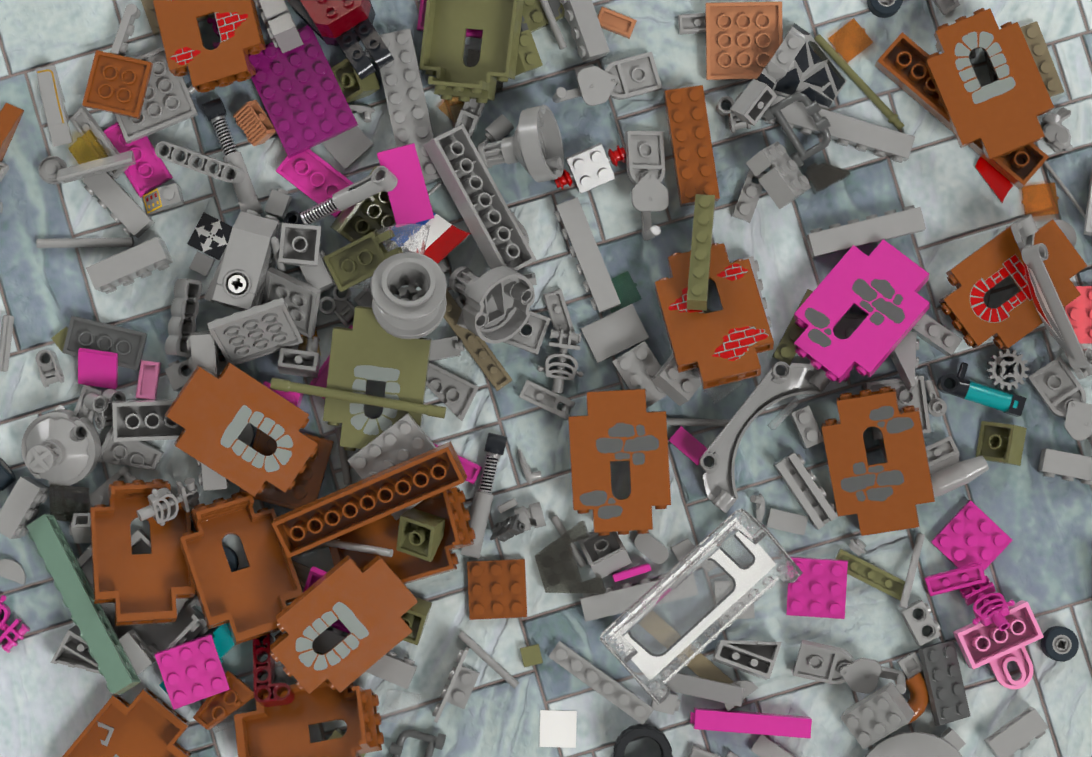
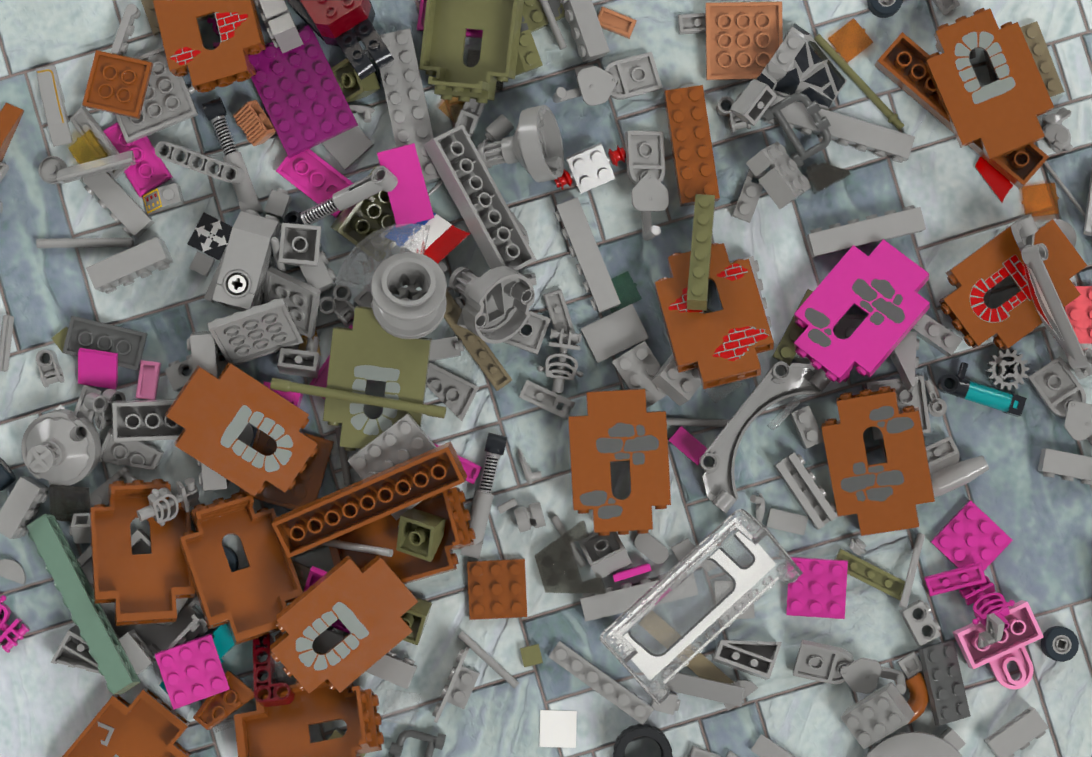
(183, 311): light grey brick -> none
(359, 259): olive tile -> none
(507, 528): dark grey hinge -> none
(751, 722): dark pink brick -> none
(993, 631): none -> light grey slope
(1001, 442): olive slope -> none

